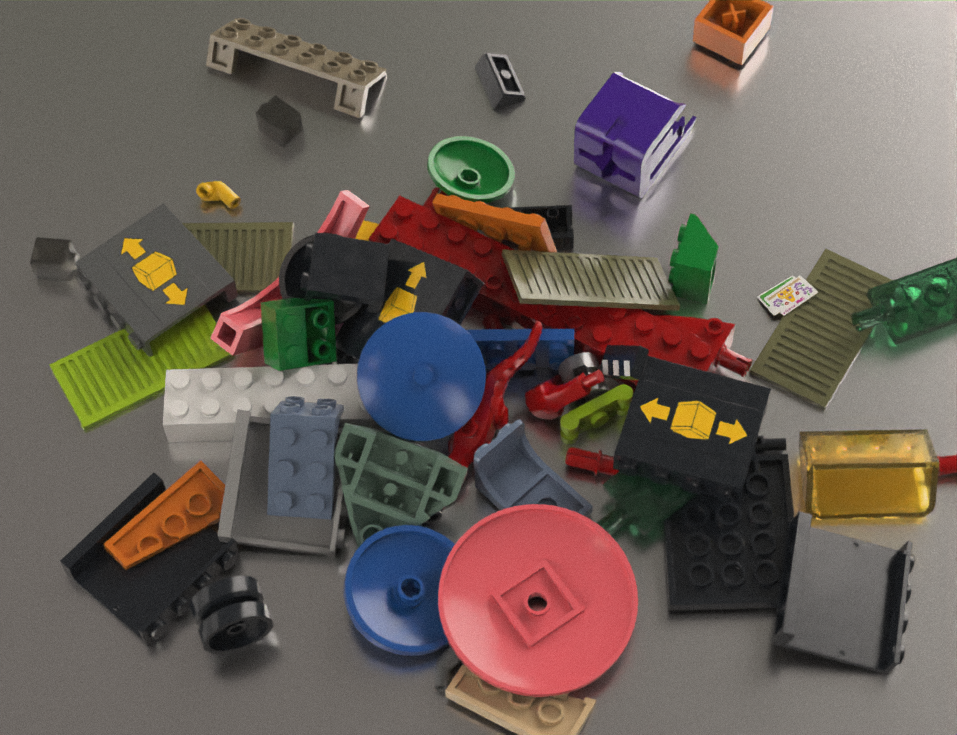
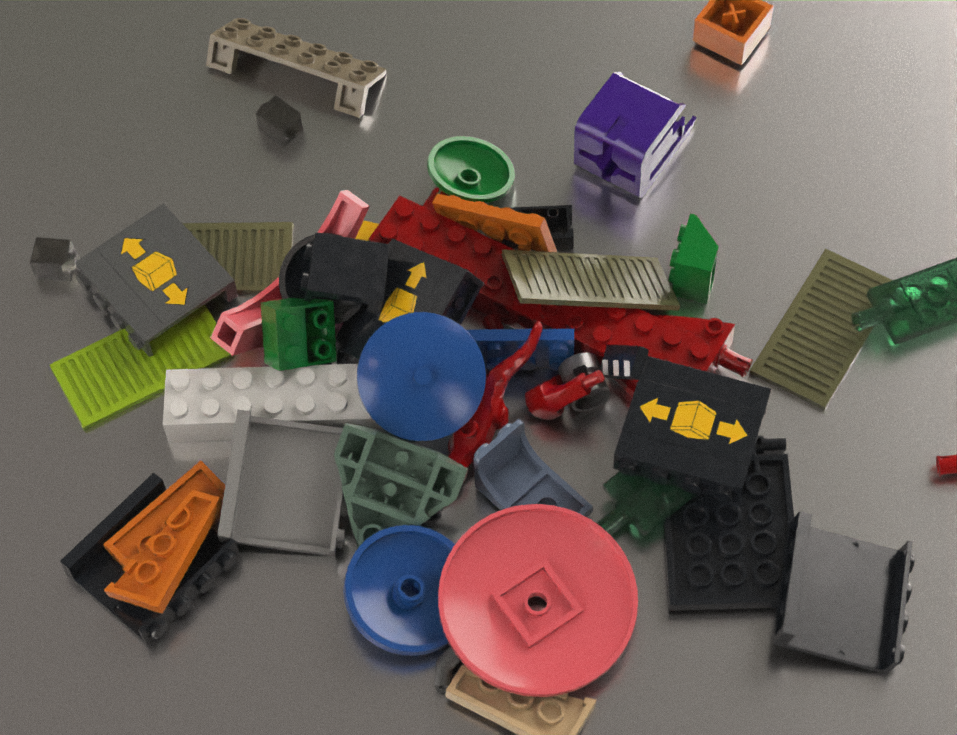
(161, 566): none -> orange wing
(218, 192): yellow arm -> none
(231, 614): black wheel -> none
(303, 458): sand blue bracket -> none
(499, 80): black slope -> none
(590, 461): red axle -> none
(595, 413): lime plate -> none
(787, 295): white sticker -> none
(868, 473): clear yellow windscreen -> none

